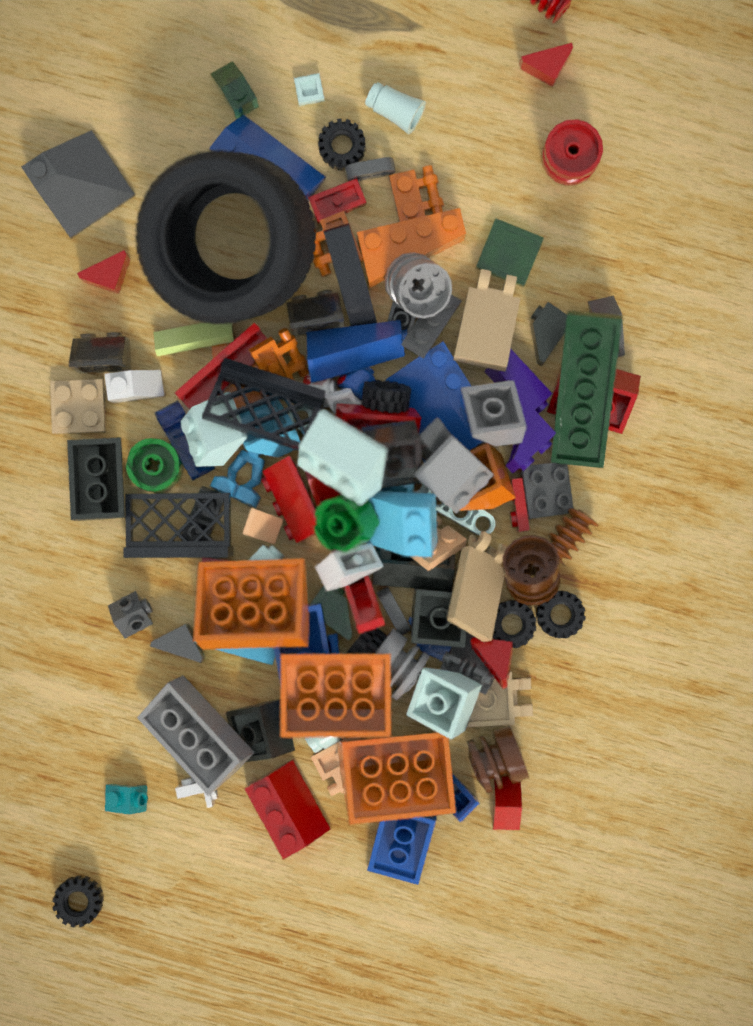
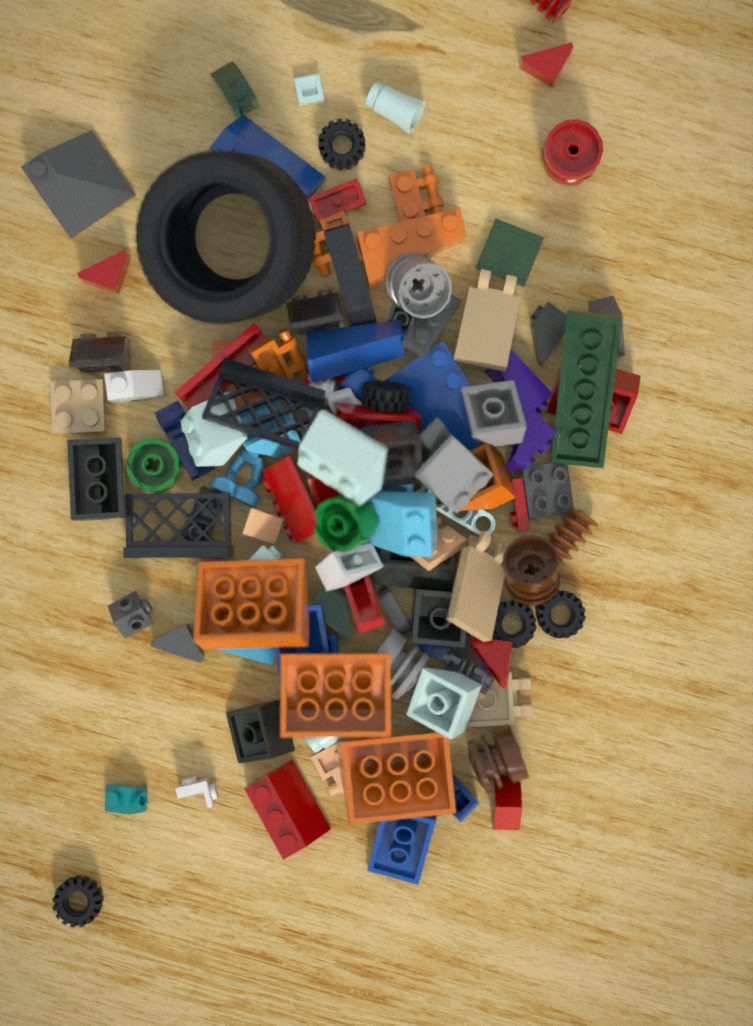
(192, 337): yellowish green tile -> none
(195, 734): light grey slope -> none
(368, 642): black tyre -> none
(370, 169): dark grey beam -> none

